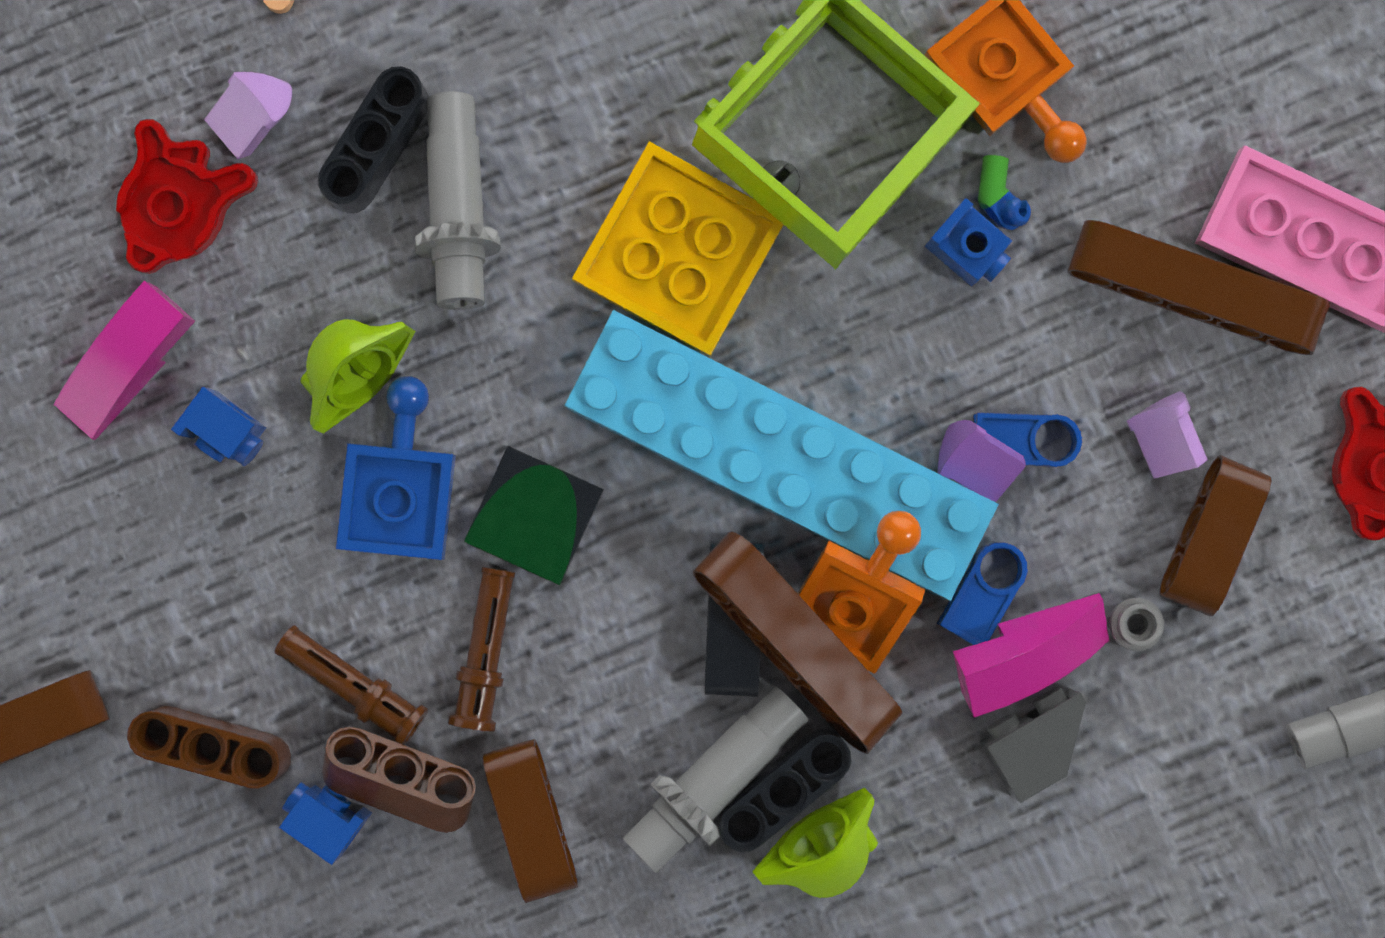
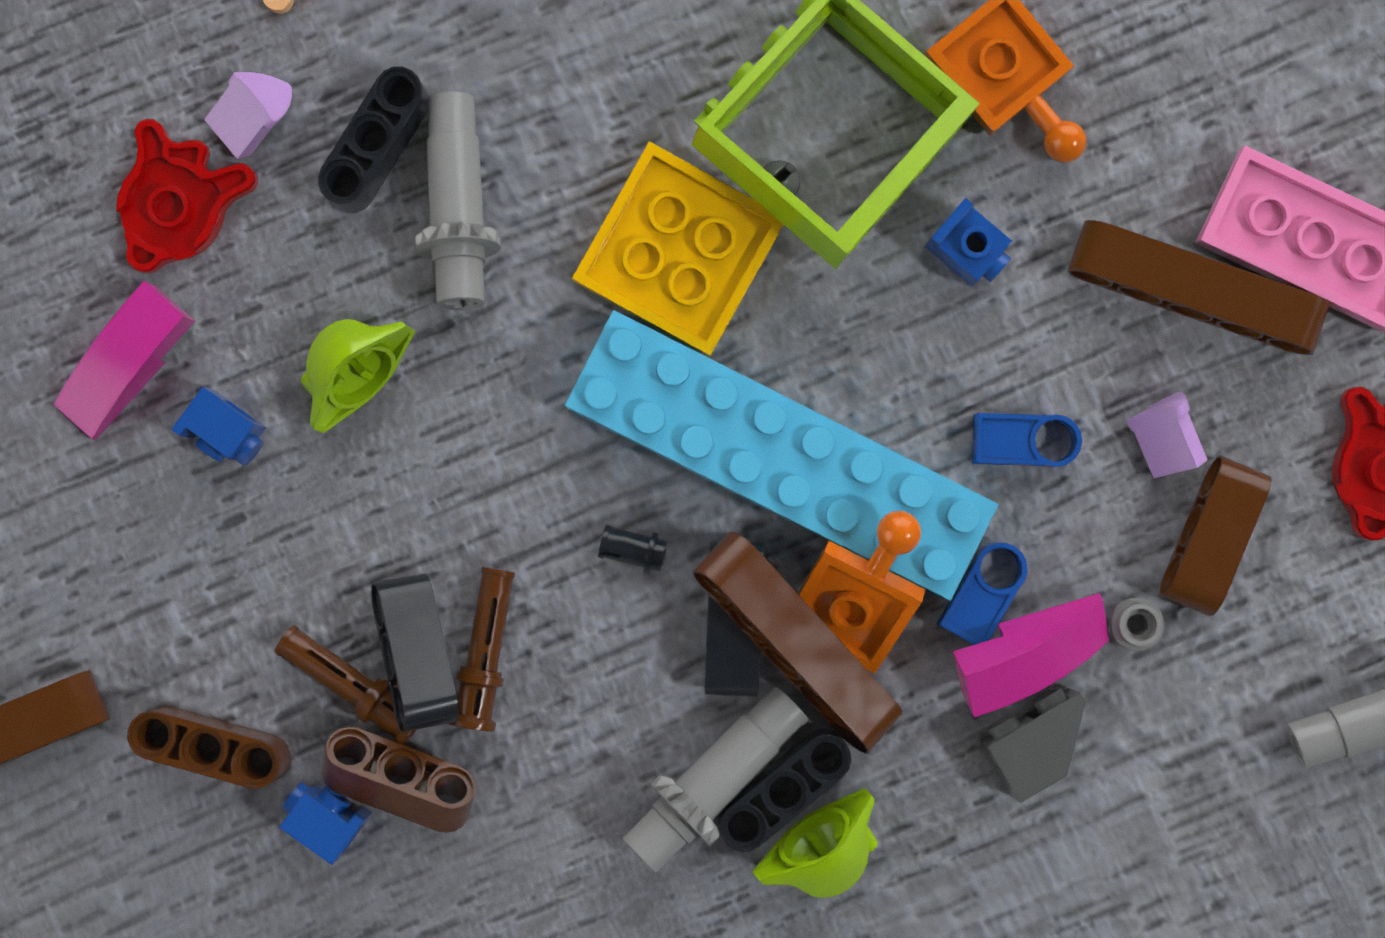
(397, 495): blue plate -> none
(414, 652): none -> black beam
(530, 820): reddish brown beam -> none
(534, 515): dark green tile -> none
(633, 548): none -> black pin
(978, 460): medium lavender tile -> none
(996, 199): arm -> none

